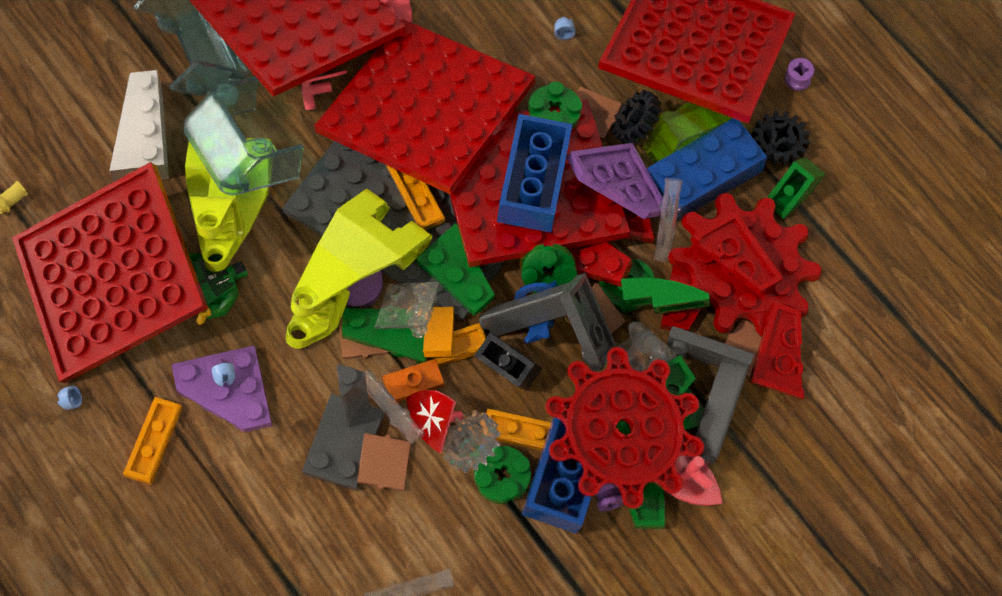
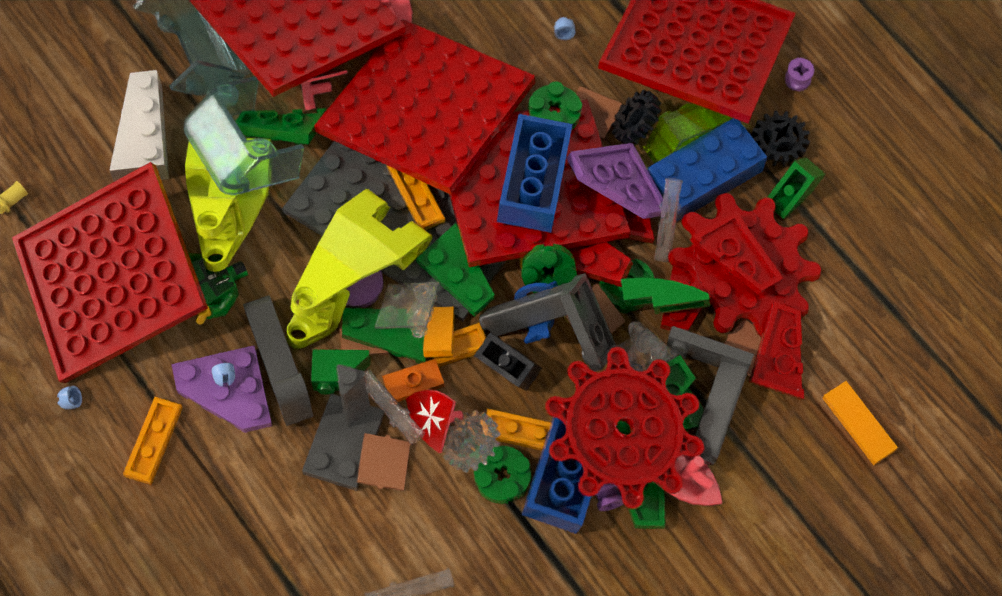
(278, 361): none -> dark grey beam
(290, 127): none -> green wing
(324, 367): none -> green slope
(860, 423): none -> light orange tile

